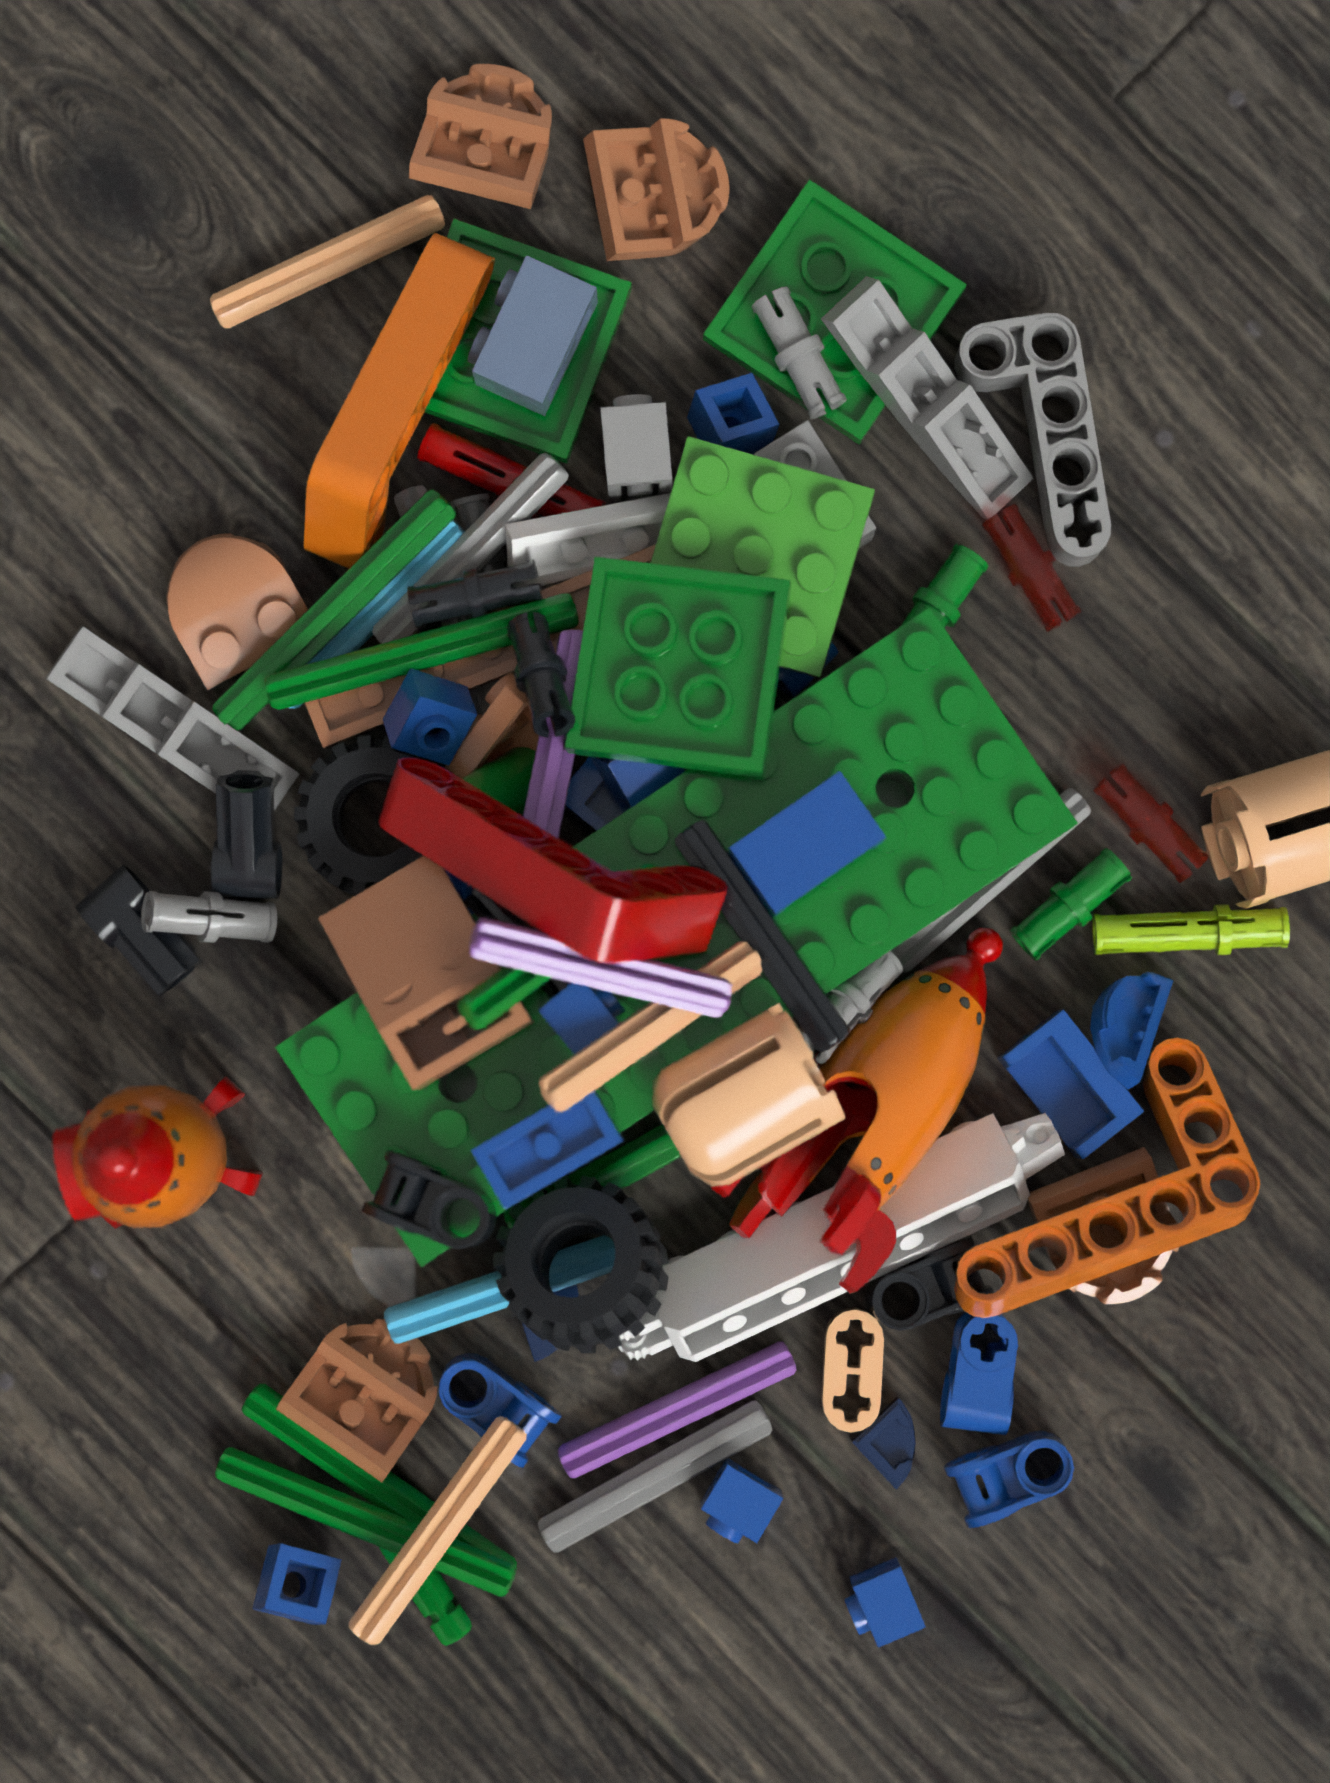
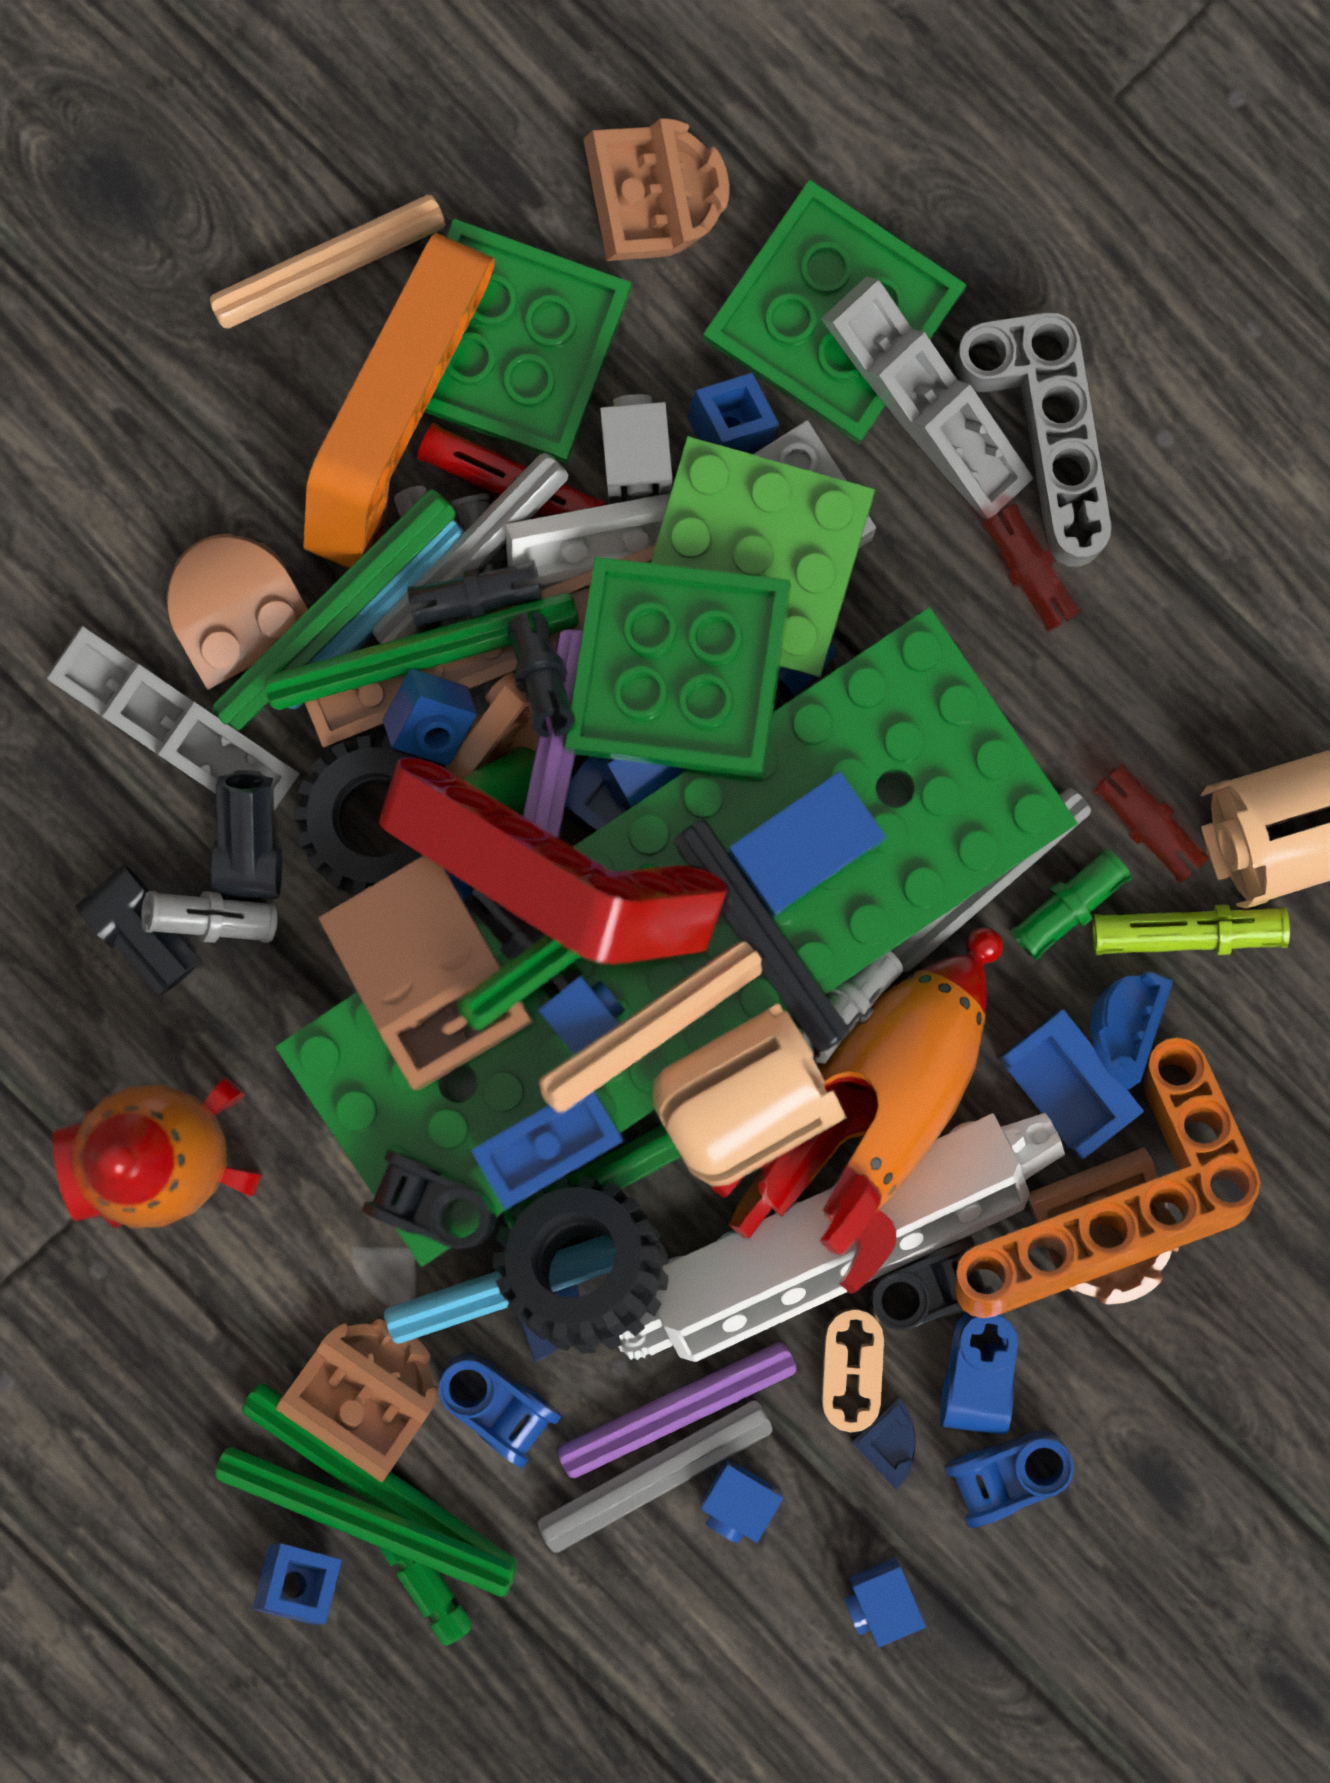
(437, 1530): light nougat axle -> none
(485, 136): nougat slope -> none
(533, 334): sand blue brick -> none
(638, 979): axle -> none
(799, 352): light grey pin -> none
(949, 586): green pin -> none

